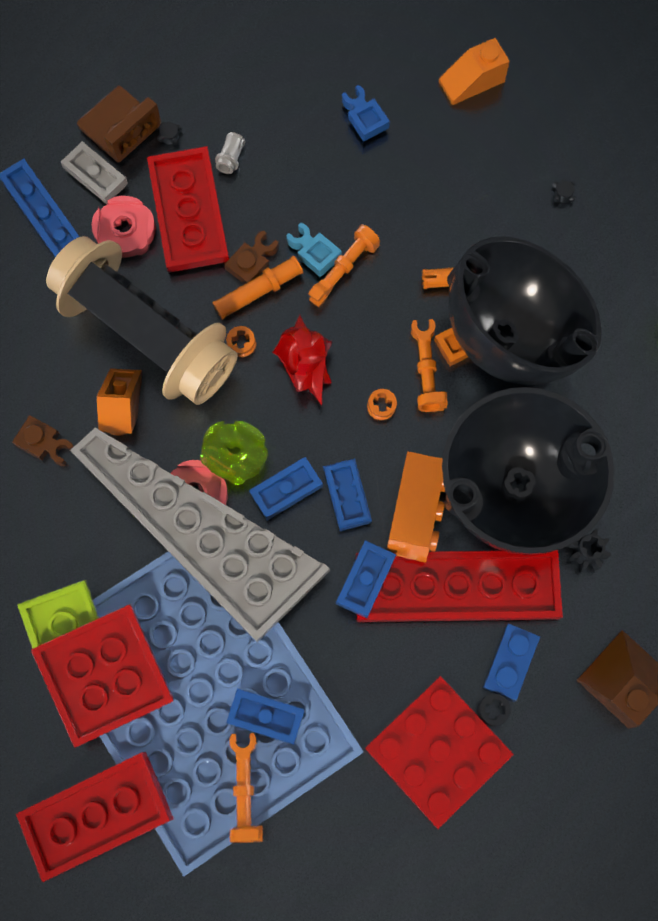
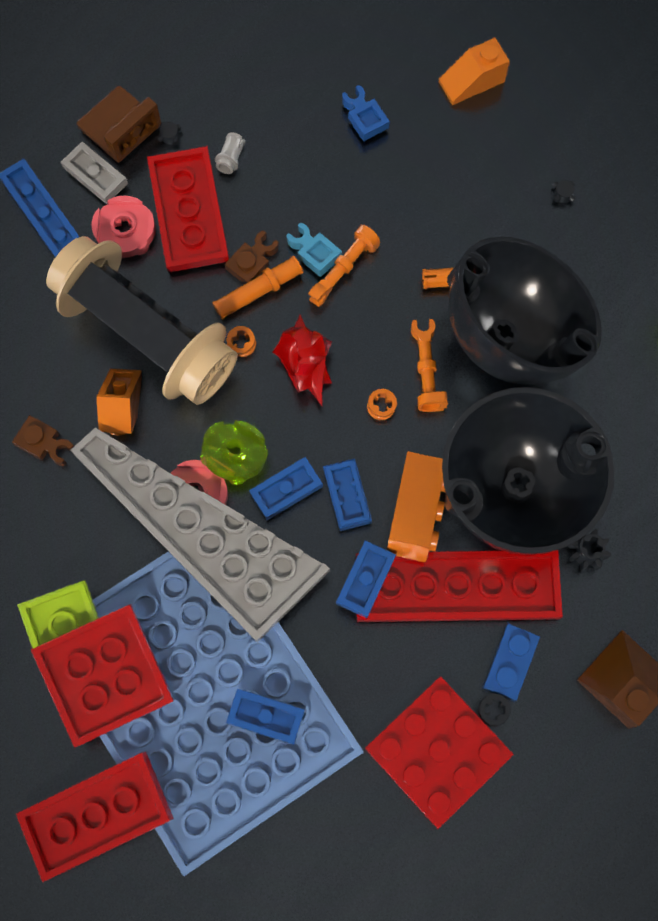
(243, 791): orange piece -> none
(450, 347): orange tile -> none

